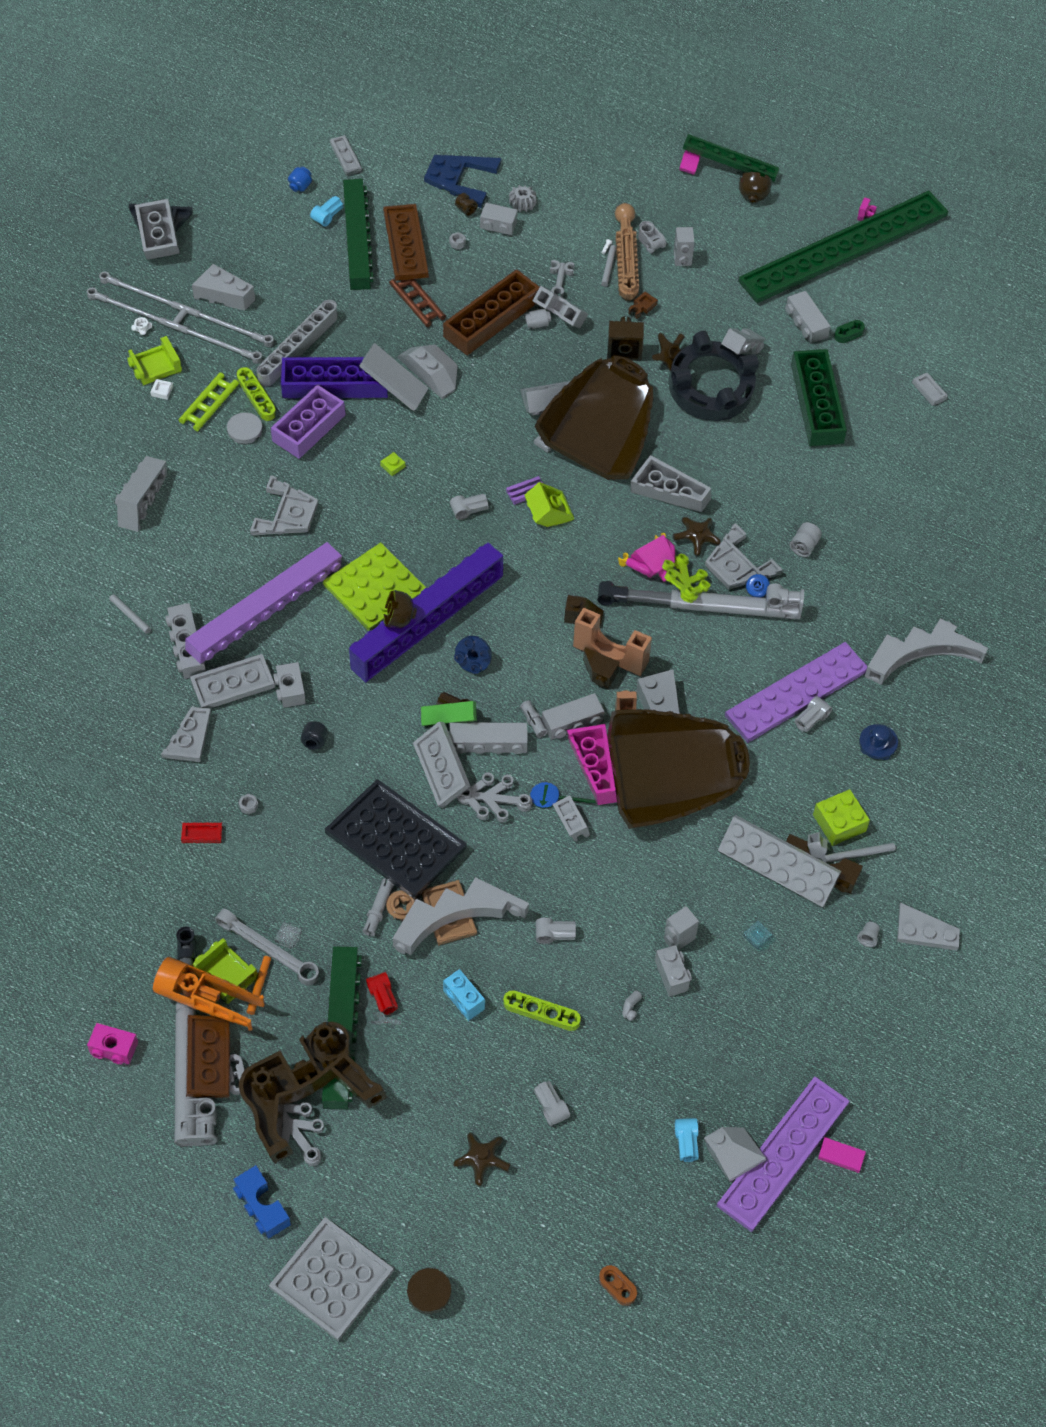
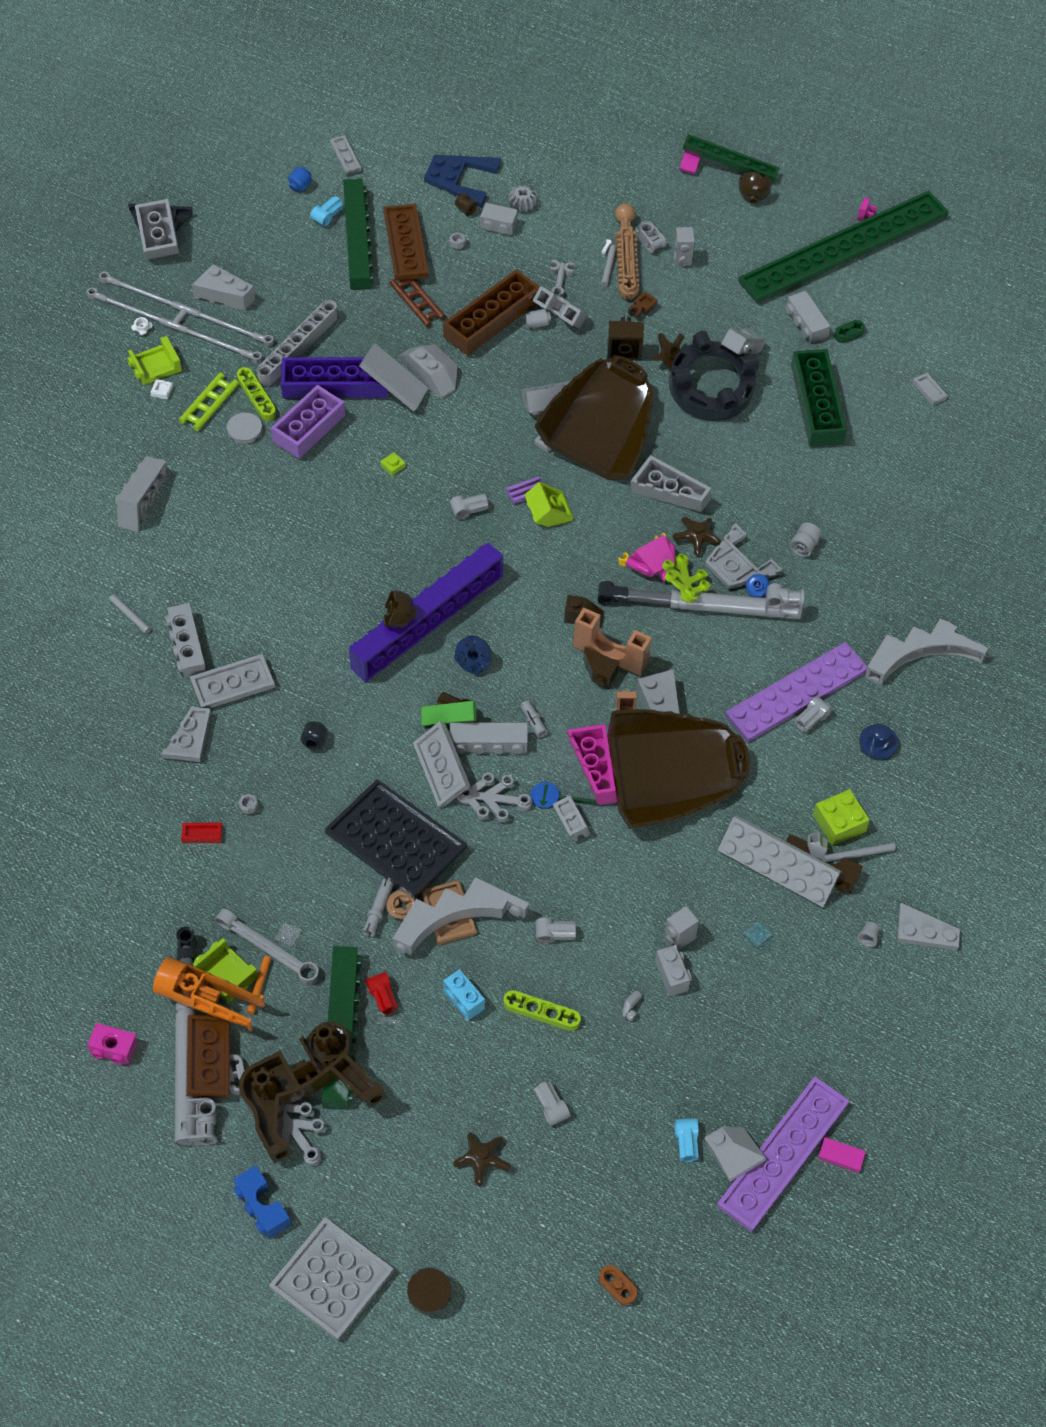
(263, 603): medium lavender brick -> none
(286, 675): light grey brick -> none
(293, 513): light grey wing -> none
(367, 583): lime plate -> none
(573, 715): light grey brick -> none

